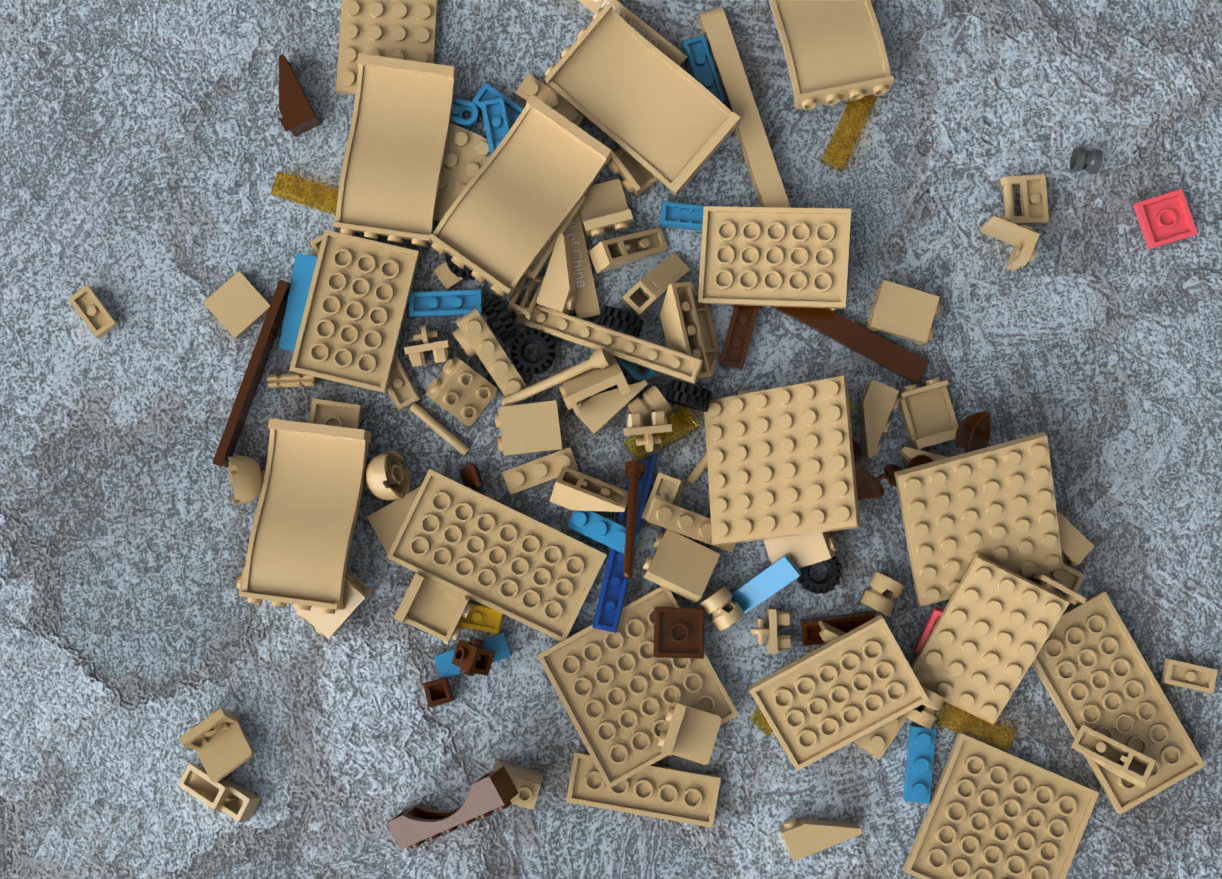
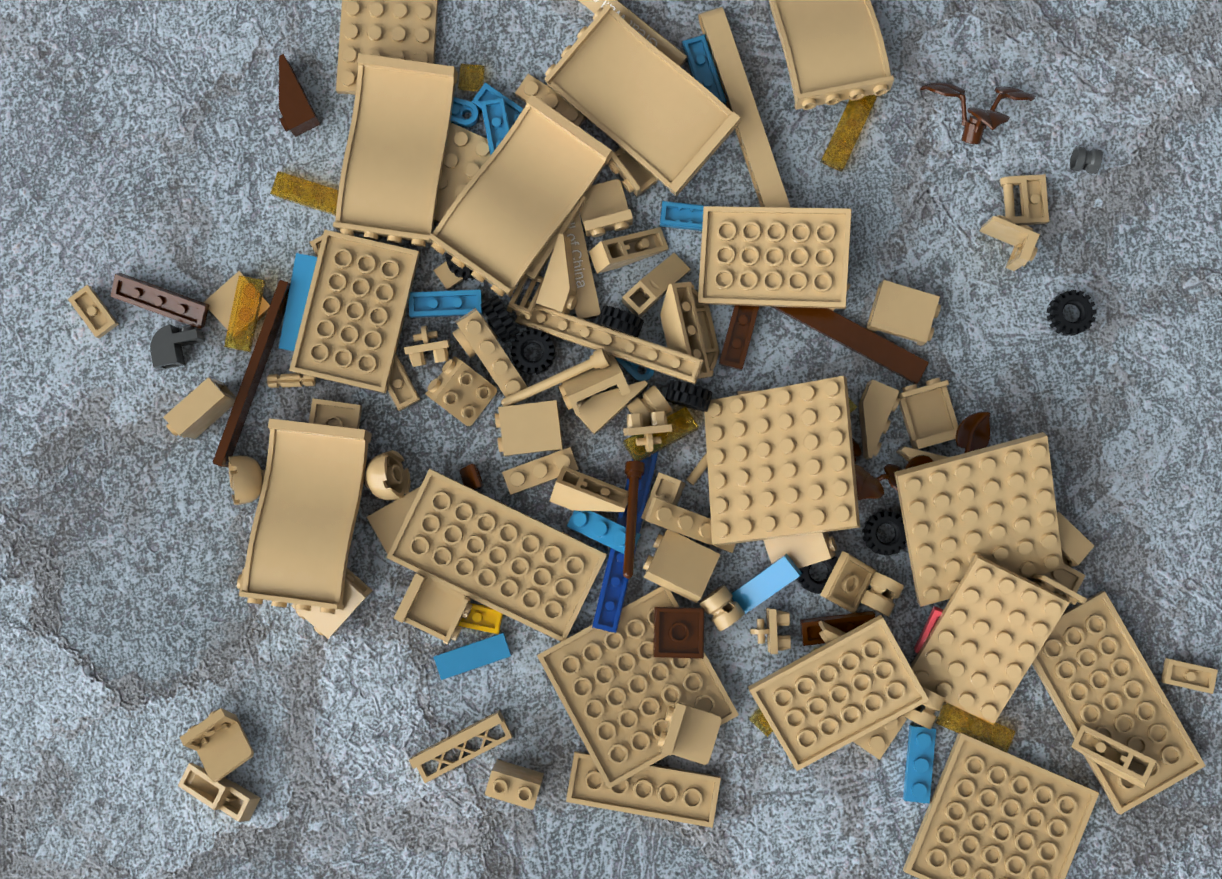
(159, 300): none -> plate
(167, 345): none -> dark grey brick
(200, 409): none -> tan brick
(244, 313): none -> clear yellow plate
(421, 823): arch -> none
(438, 692): reddish brown slope -> none
(439, 429): tan bar -> none
(454, 742): none -> tan fence
(471, 77): none -> clear yellow tile
(473, 657): reddish brown brick -> none
(813, 835): tan slope -> none
(848, 582): none -> tan tile
(871, 537): none -> black tyre
(981, 118): none -> reddish brown plant
(1085, 309): none -> black tyre
(1165, 219): coral plate -> none

